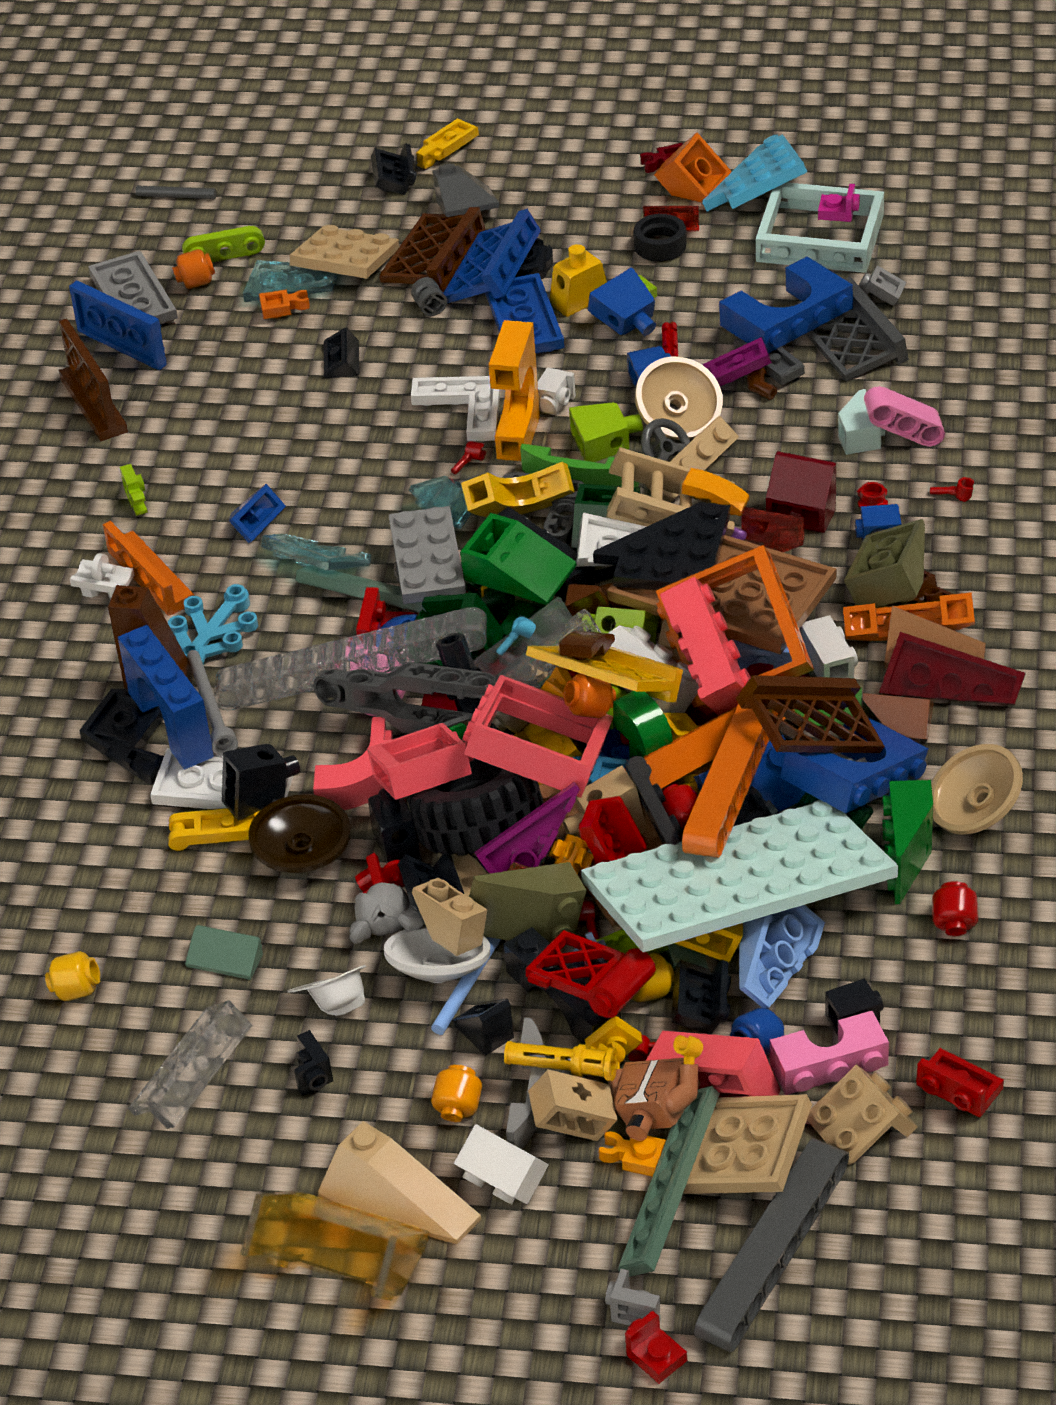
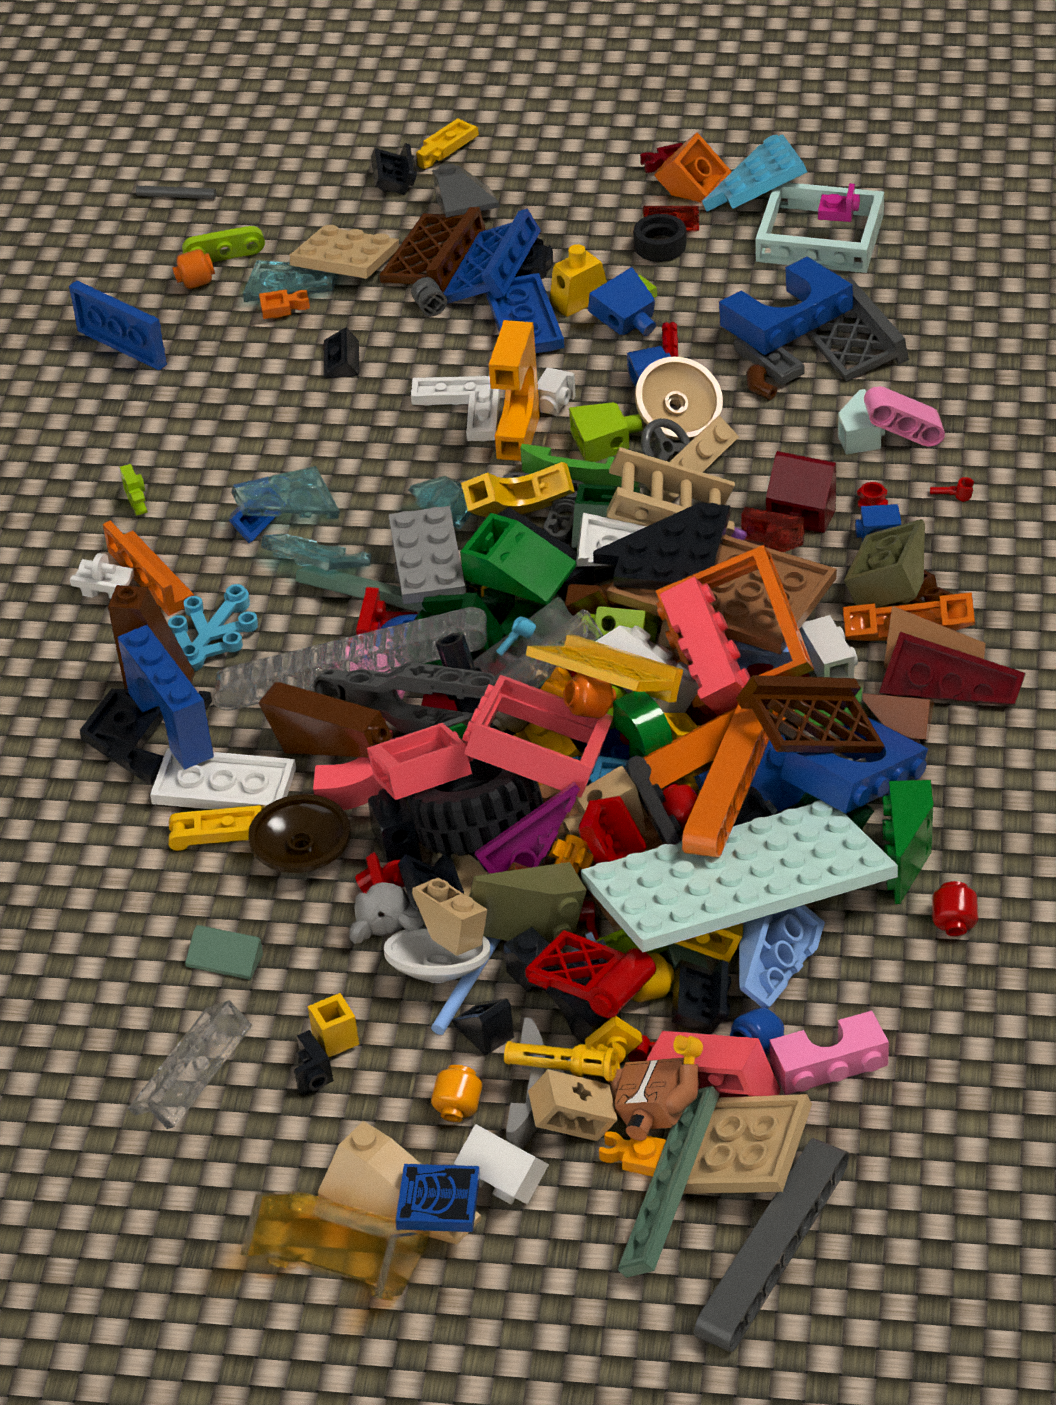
(72, 976): yellow head -> none
(89, 386): reddish brown fence -> none
(134, 283): light grey plate -> none
(222, 737): light grey piece -> none
(255, 778): black torso -> none
(289, 492): none -> clear light blue wing
(320, 723): none -> reddish brown slope
(333, 1025): none -> yellow brick
(337, 994): white piece -> none
(438, 1198): none -> blue tile
(472, 451): red hand -> none
(585, 644): reddish brown slope -> none
(627, 1303): light grey bracket -> none
(653, 1348): red bracket -> none
(717, 489): light orange slope -> none
(739, 362): magenta plate -> none
(851, 1001): black brick -> none
(859, 1113): tan bracket -> none
(883, 285): light grey bracket -> none
(958, 1082): red bracket -> none
(976, 788): tan dish -> none

